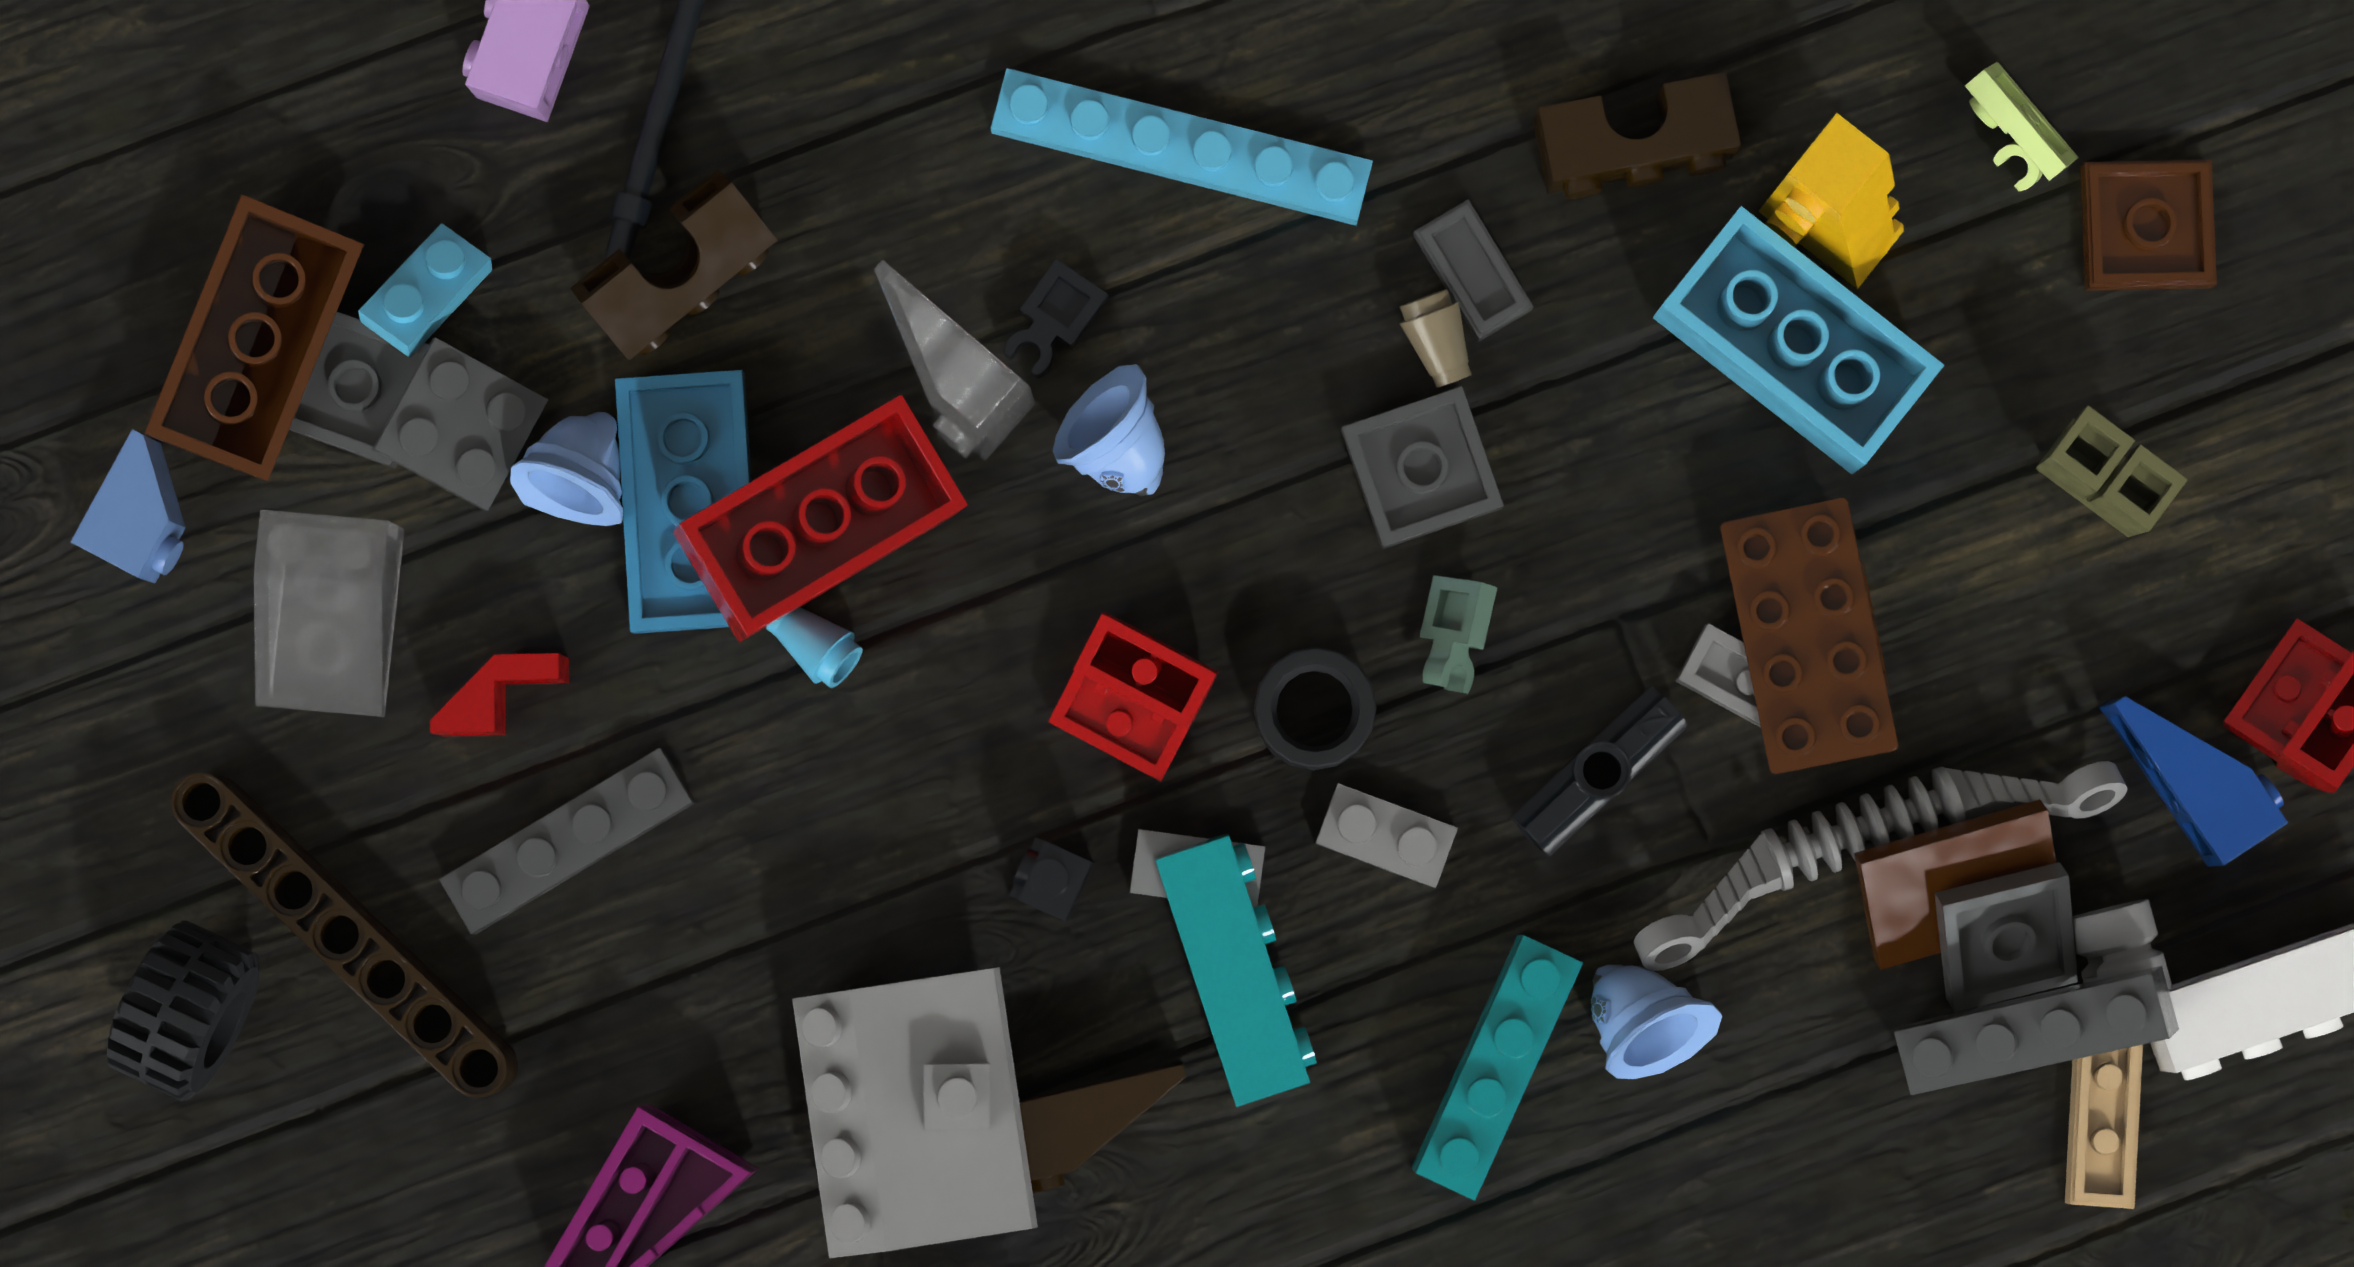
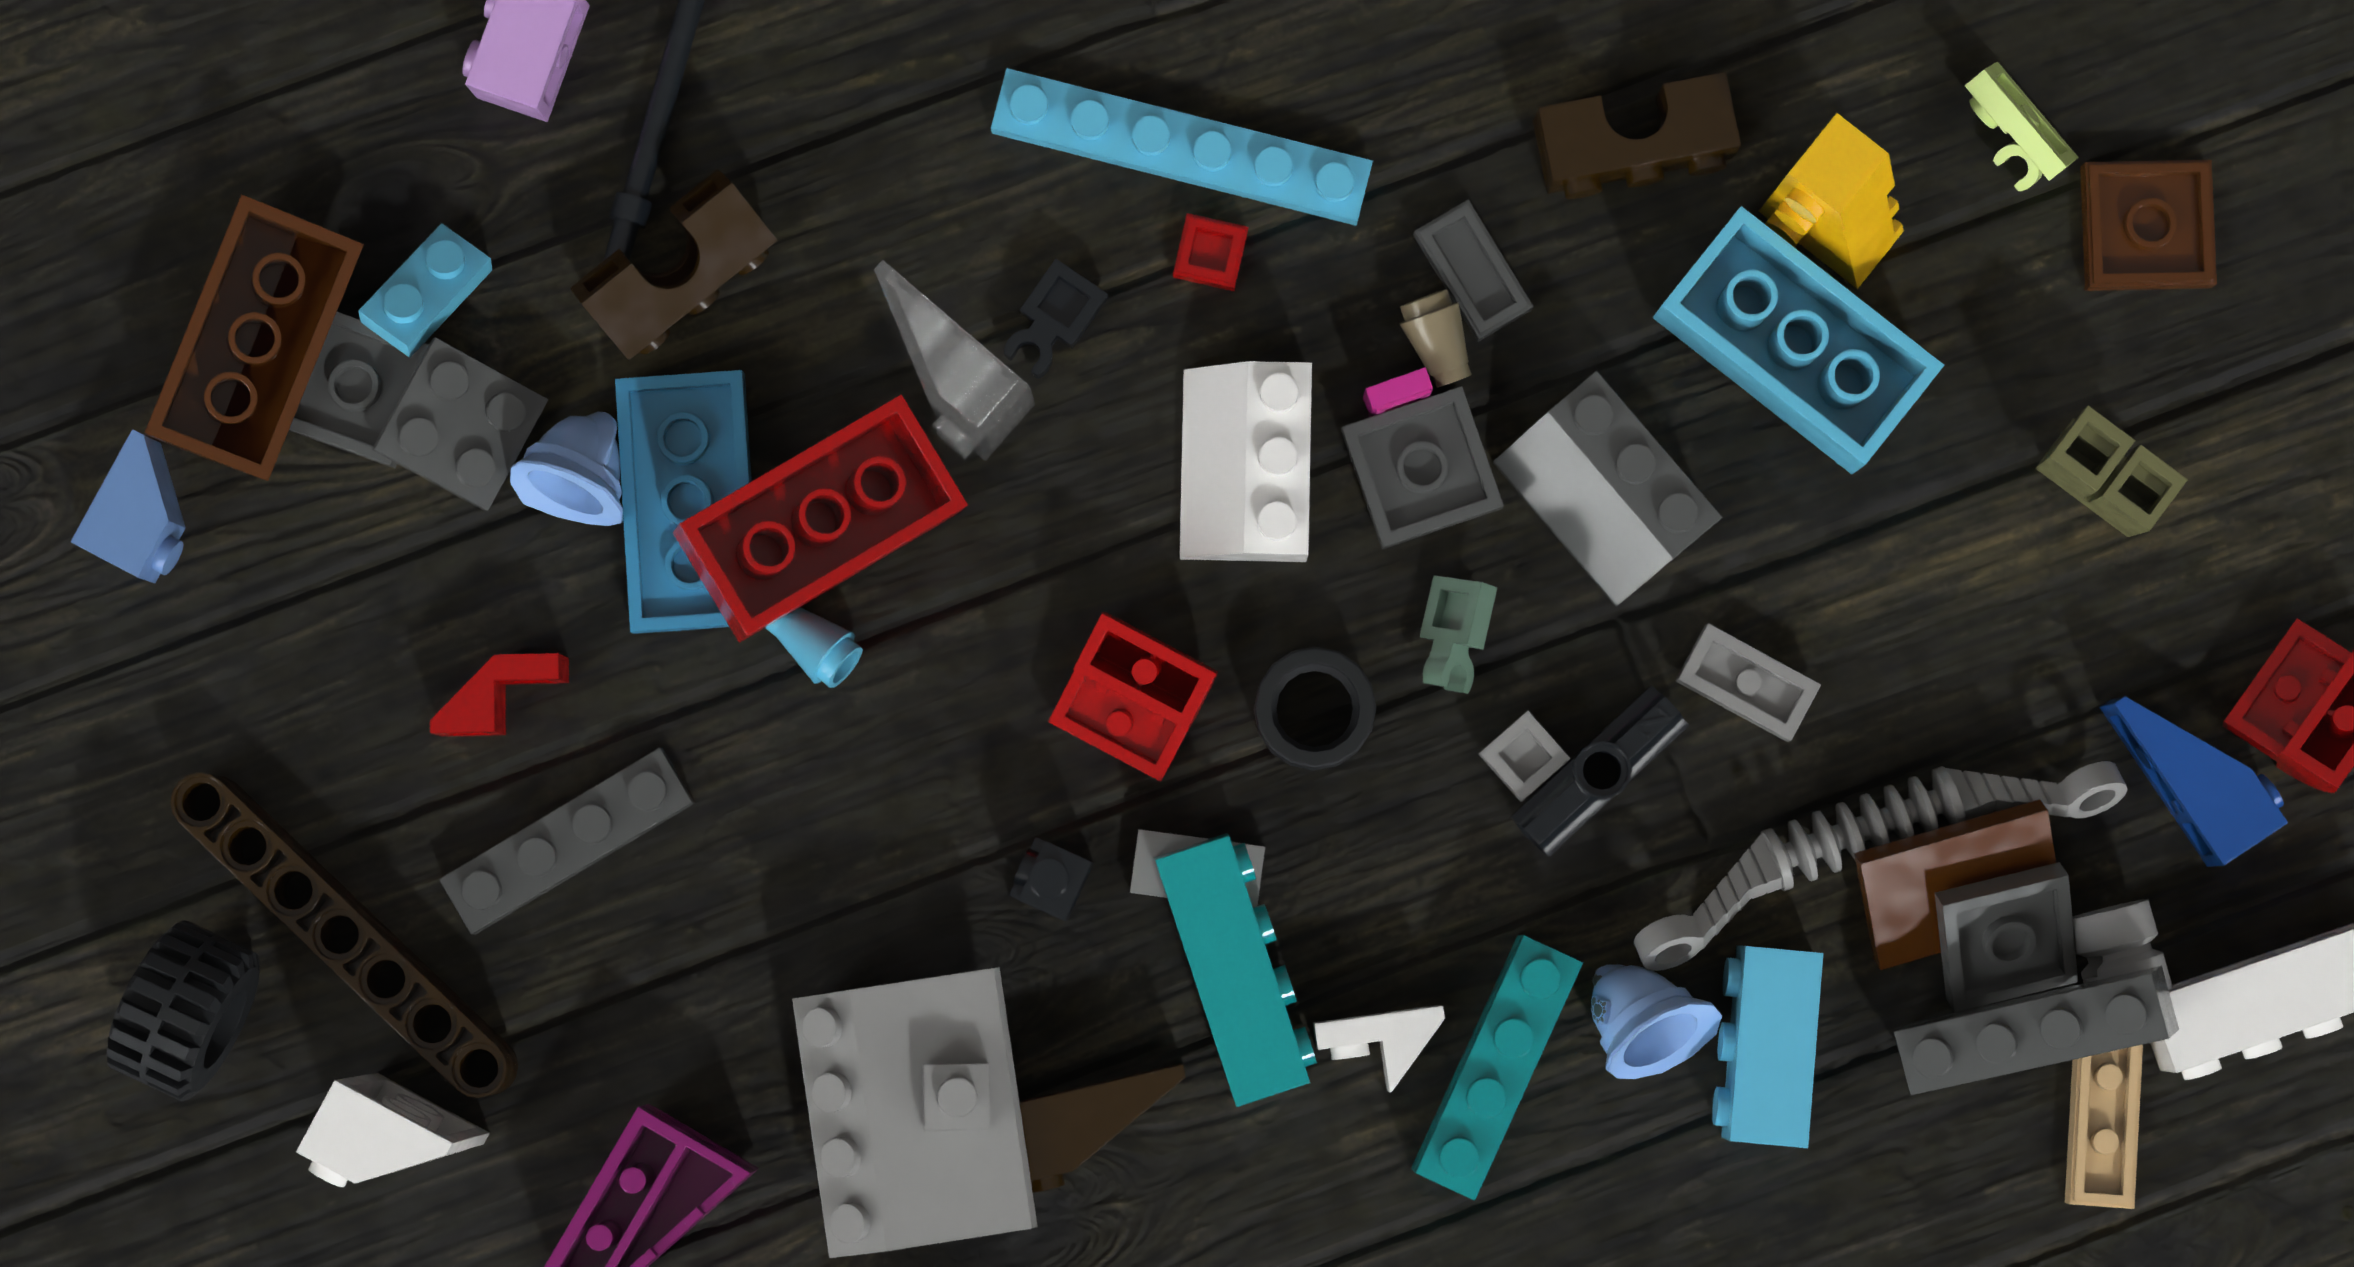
(325, 611): clear slope -> none
(379, 1128): none -> white slope
(1114, 434): light blue piece -> none
(1210, 252): none -> red tile
(1246, 462): none -> white slope
(1386, 835): light grey plate -> none
(1398, 392): none -> dark pink tile
(1400, 1036): none -> white slope
(1524, 756): none -> light grey plate
(1606, 489): none -> dark grey slope
(1769, 1046): none -> medium azure brick
(1810, 636): reddish brown bracket -> none

